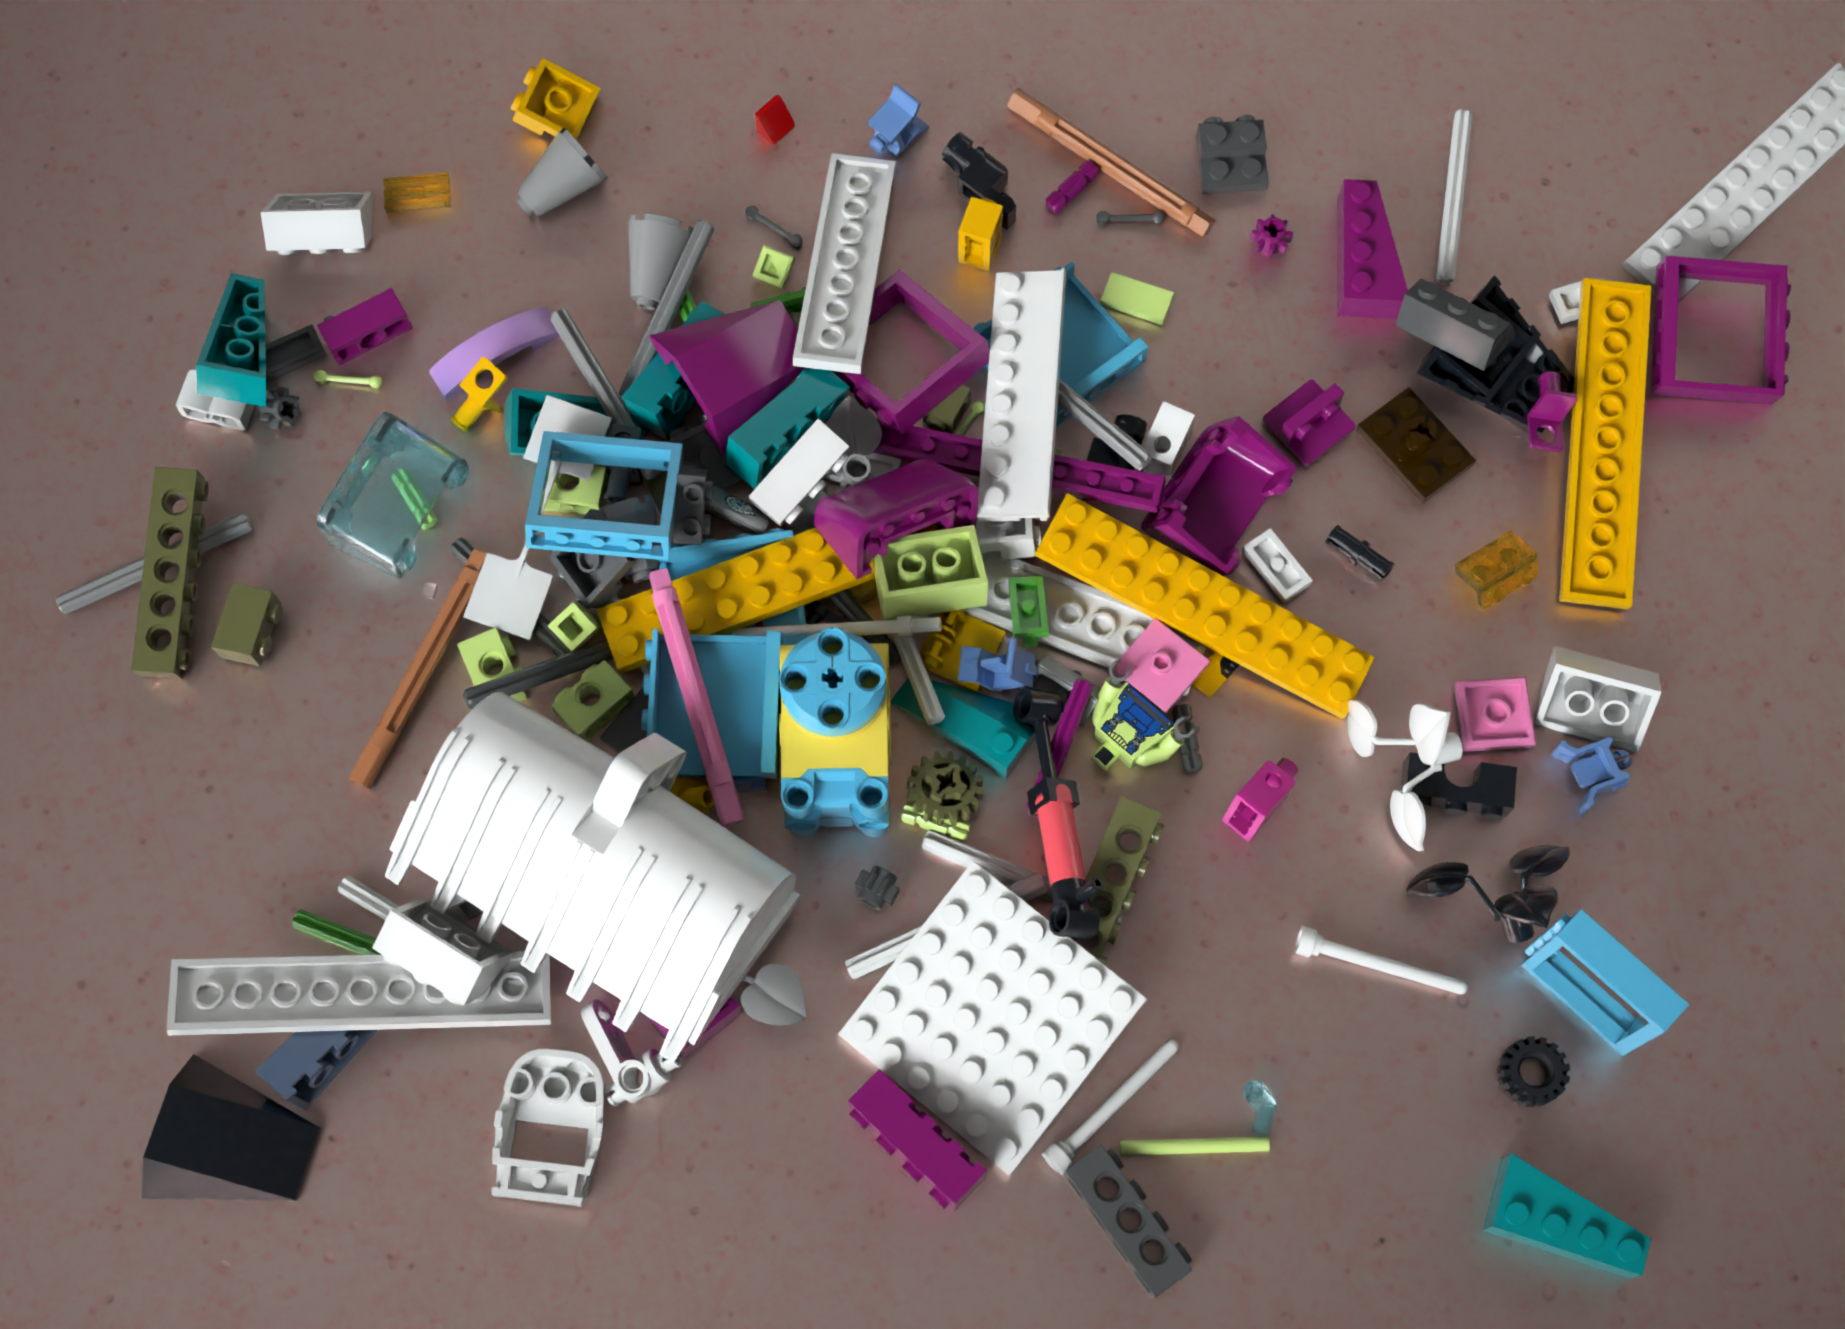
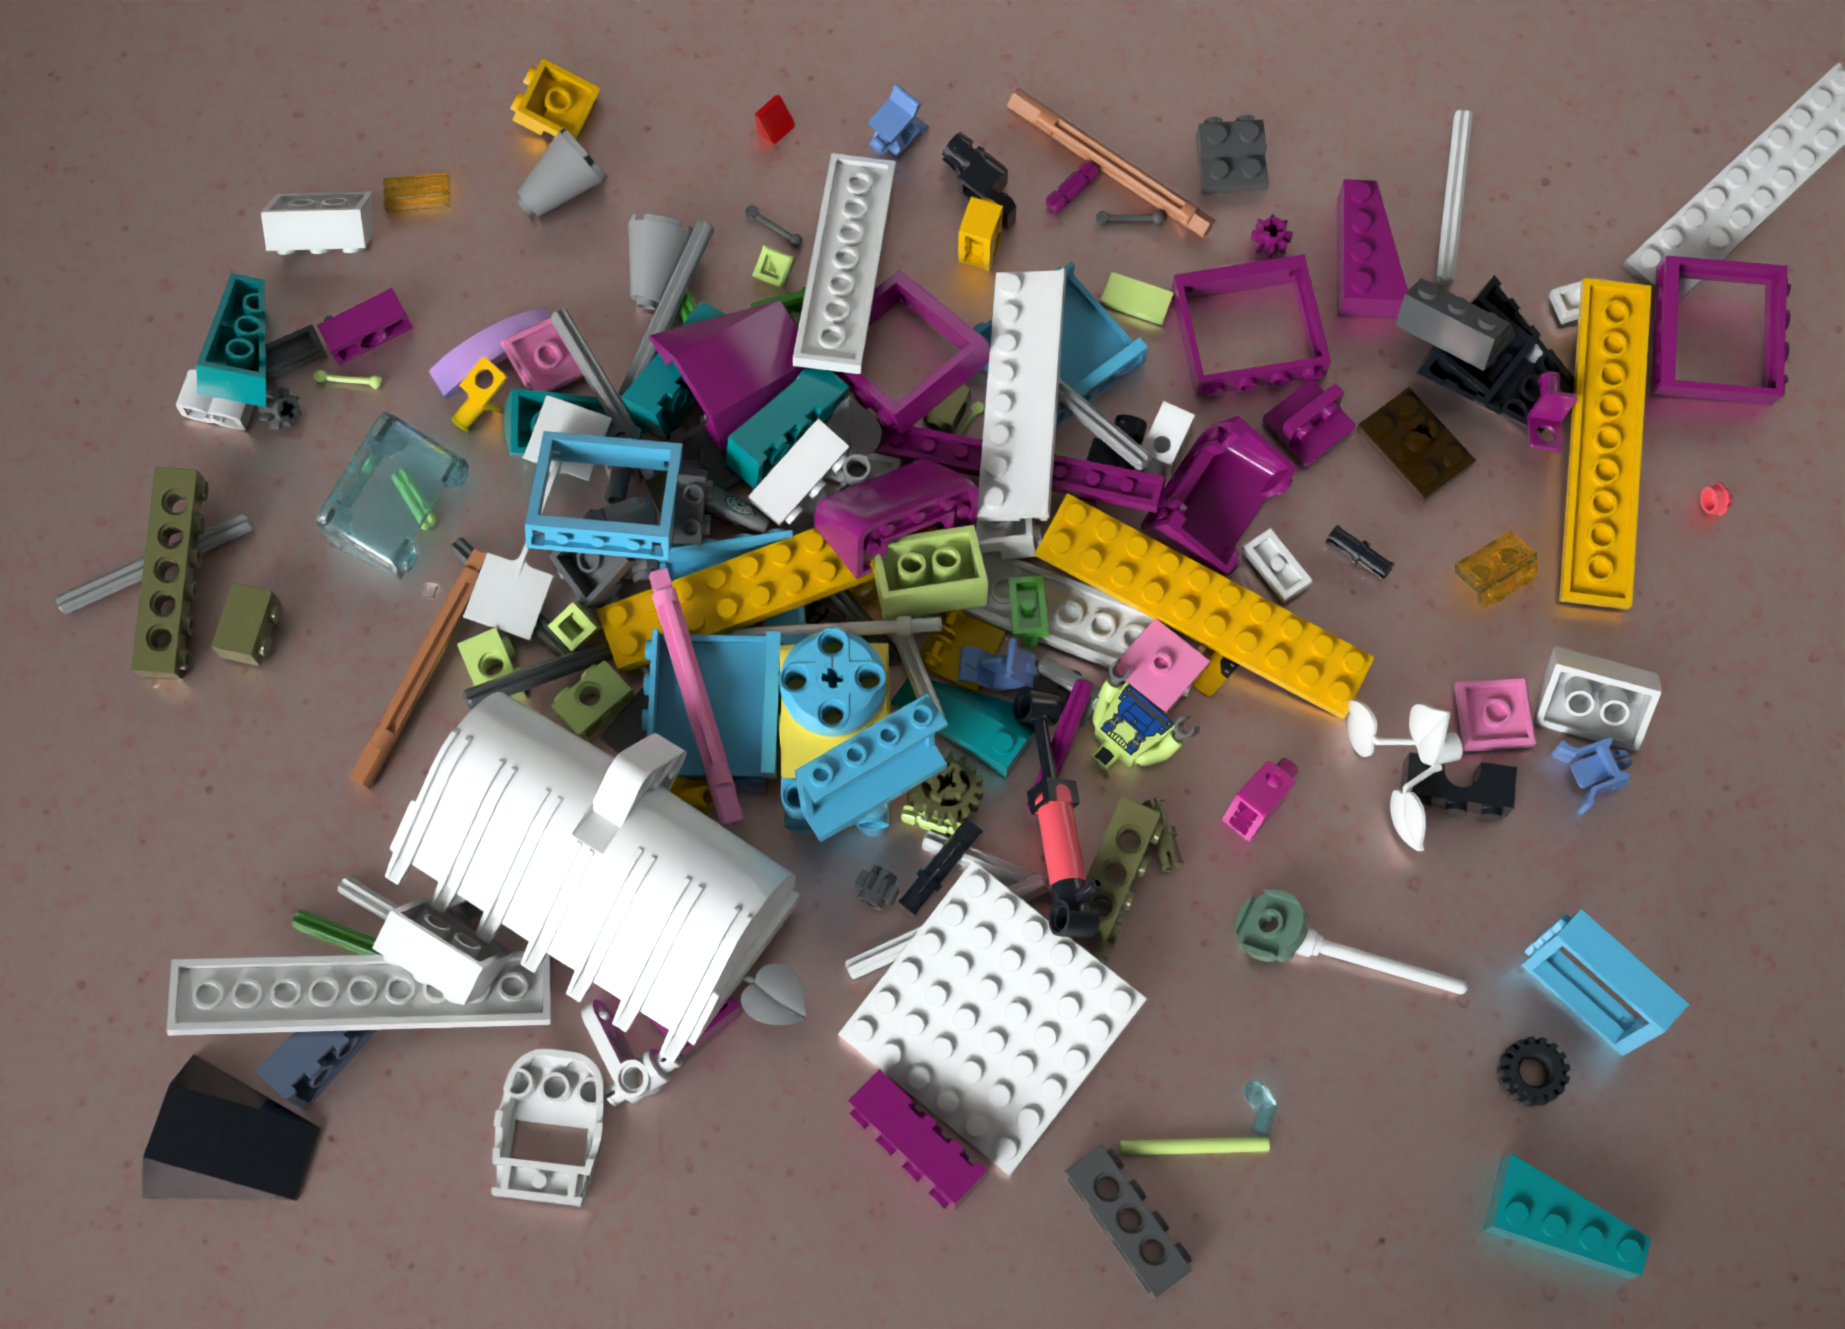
(541, 358): none -> bright pink plate
(583, 497): yellowish green brick -> none
(871, 768): none -> medium azure panel
(912, 899): none -> black pin
(1060, 1155): white piece -> none
(1167, 843): none -> olive pin
(1192, 759): dark grey axle -> none
(1242, 278): none -> magenta window
(1282, 941): none -> sand green plate
(1516, 910): black plant -> none
(1716, 499): none -> coral plate

